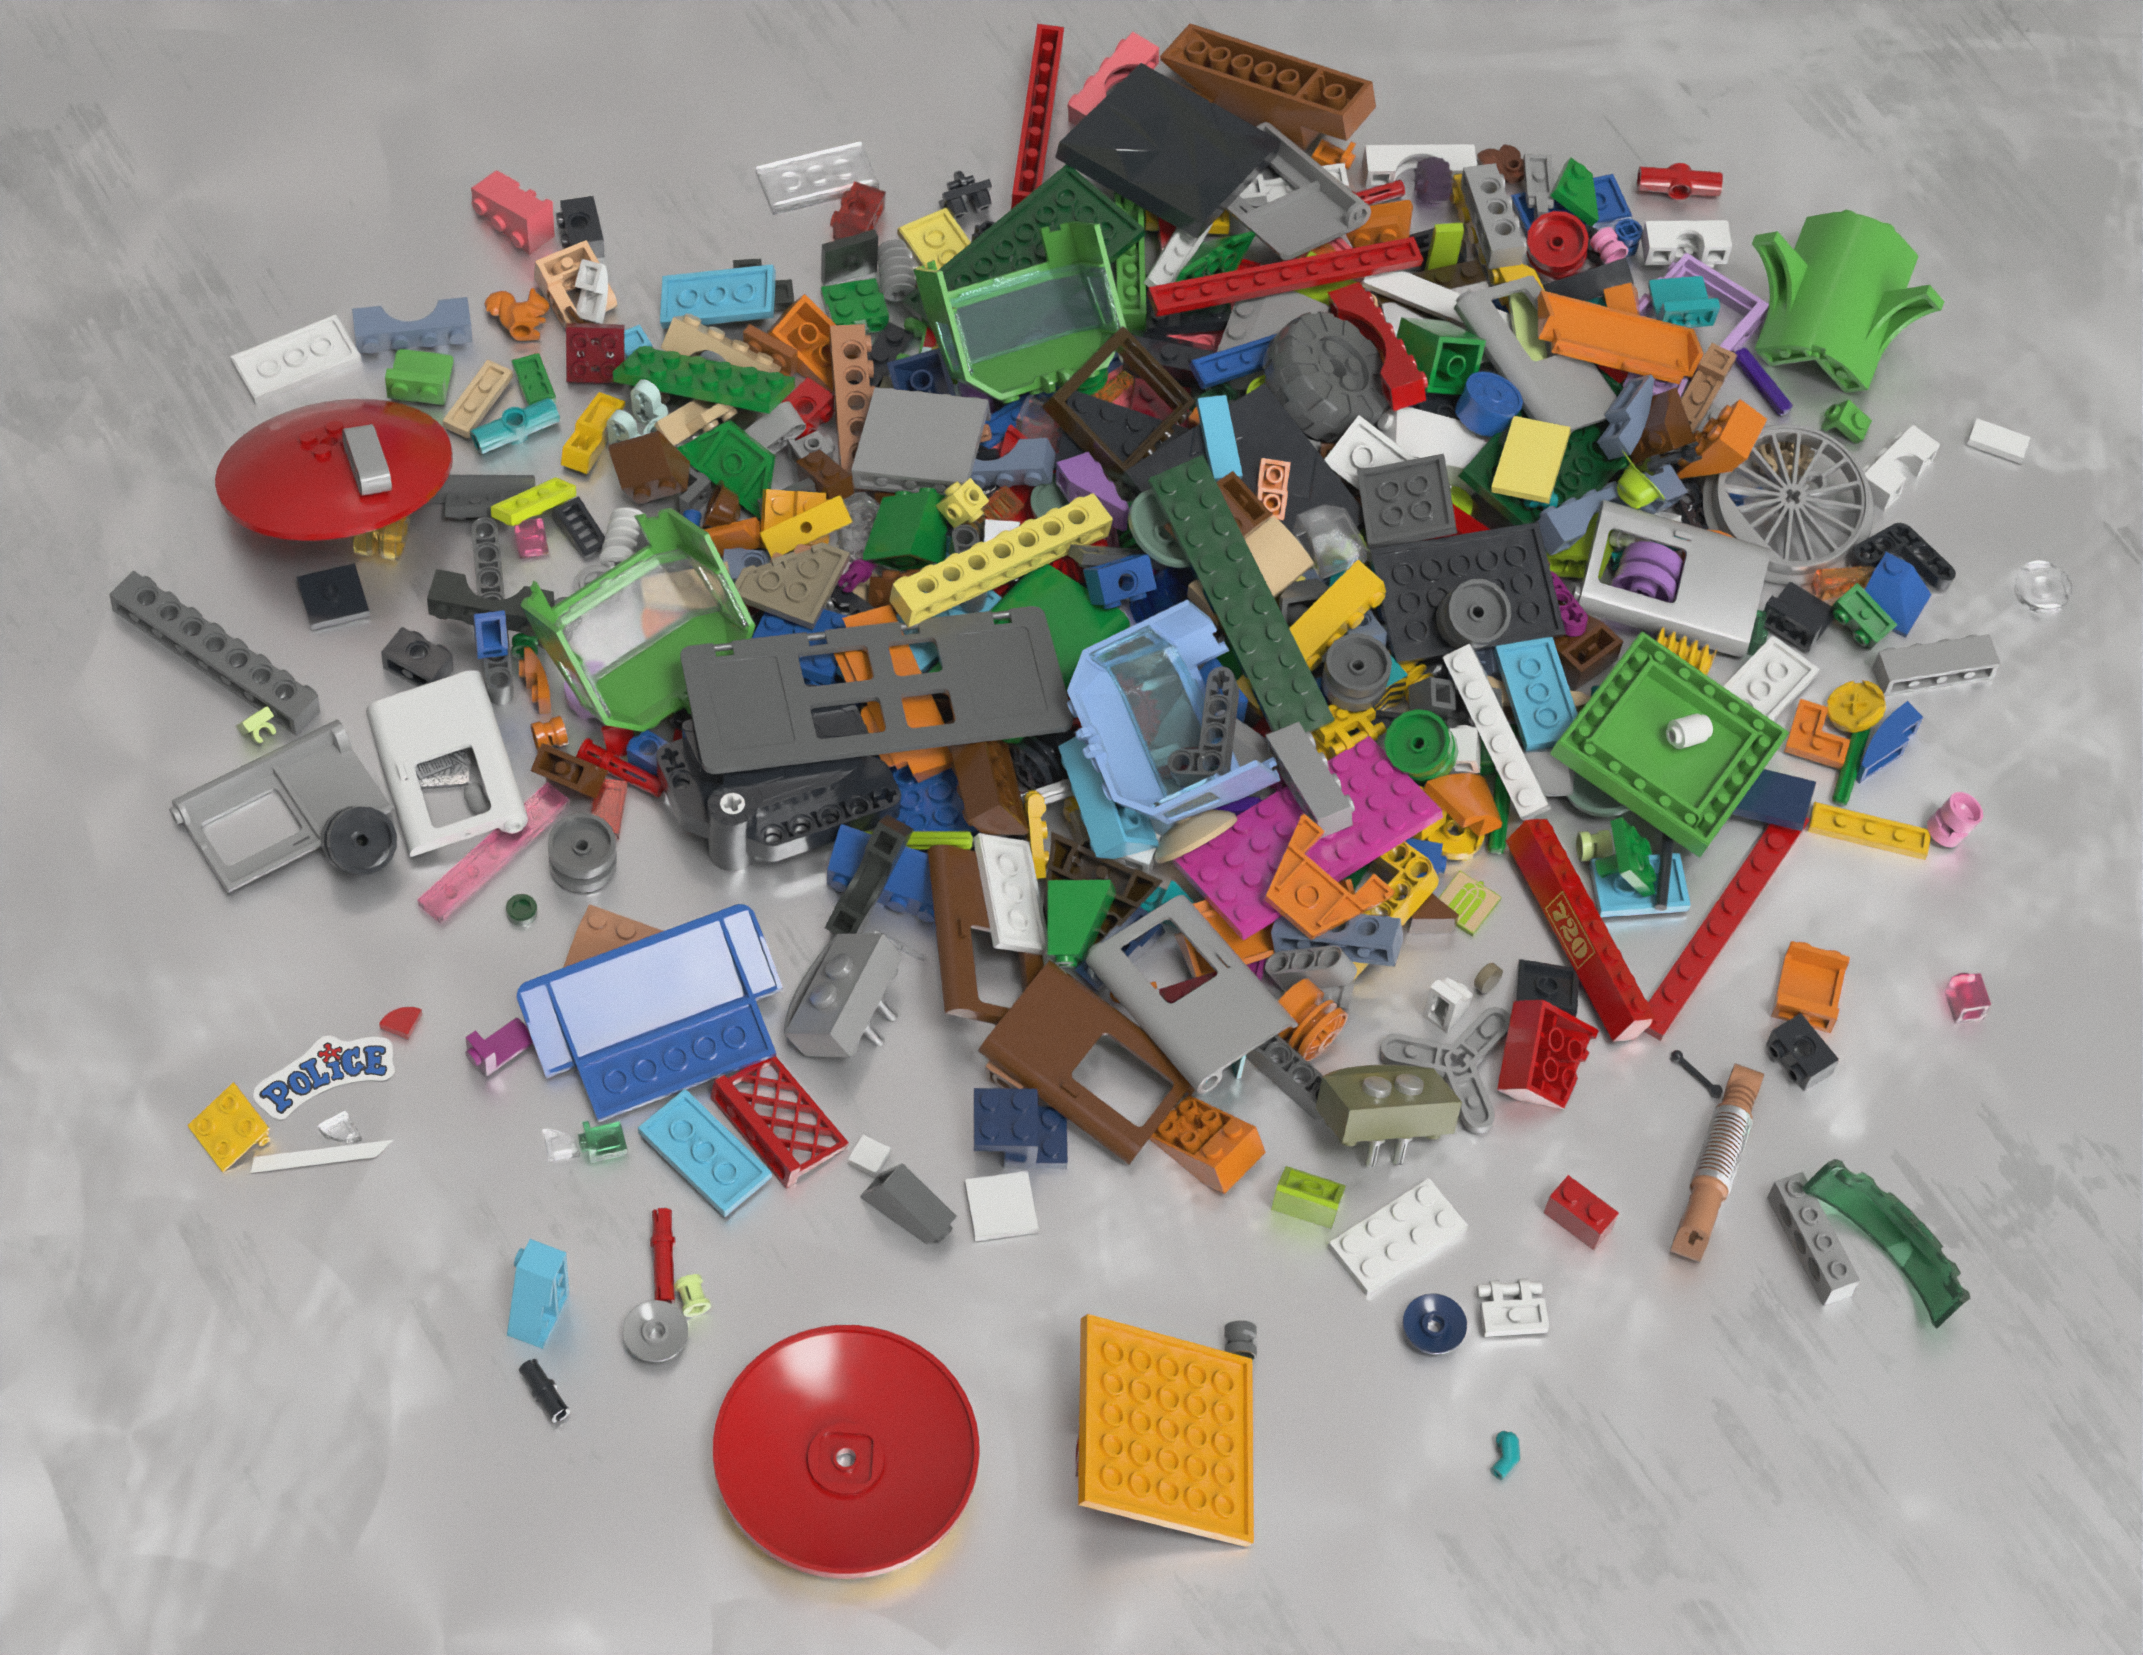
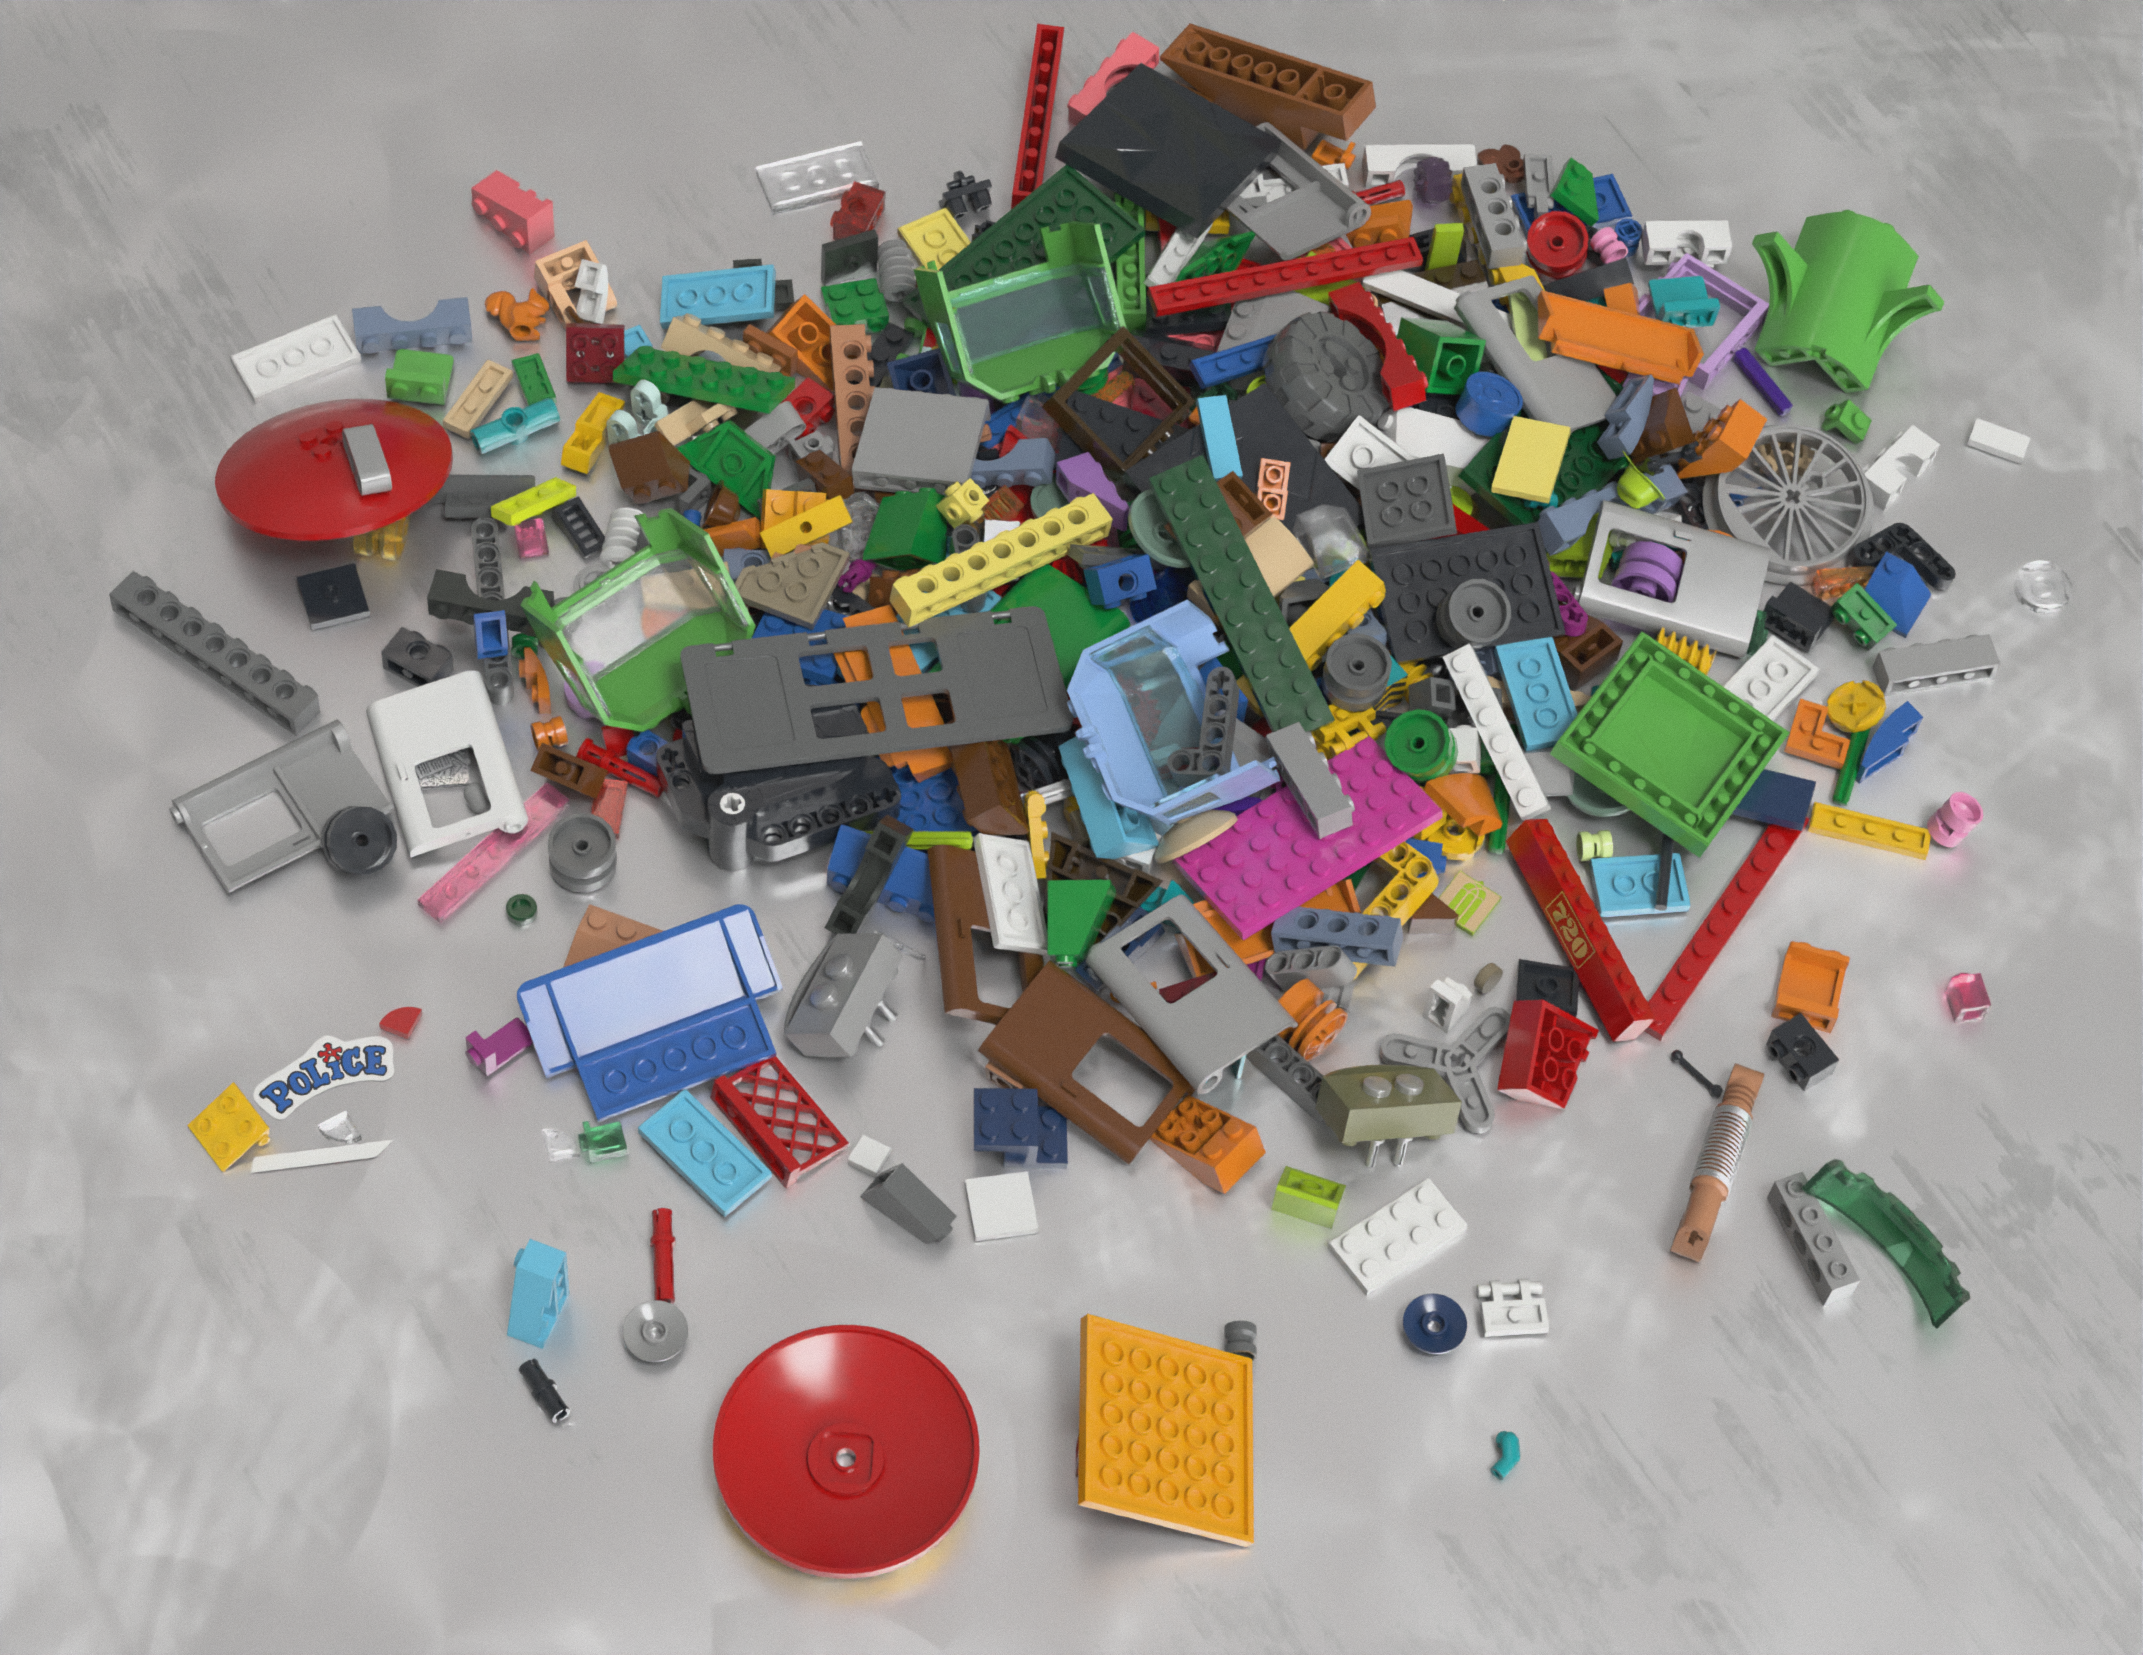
(255, 723): yellowish green tile -> none
(580, 223): black brick -> none
(692, 1295): yellowish green bush -> none
(1310, 895): orange wing -> none
(1581, 1212): red brick -> none
(1630, 858): green plate -> none
(1679, 181): red piece -> none
(1689, 730): white brick -> none
(1707, 384): medium nougat slope -> none

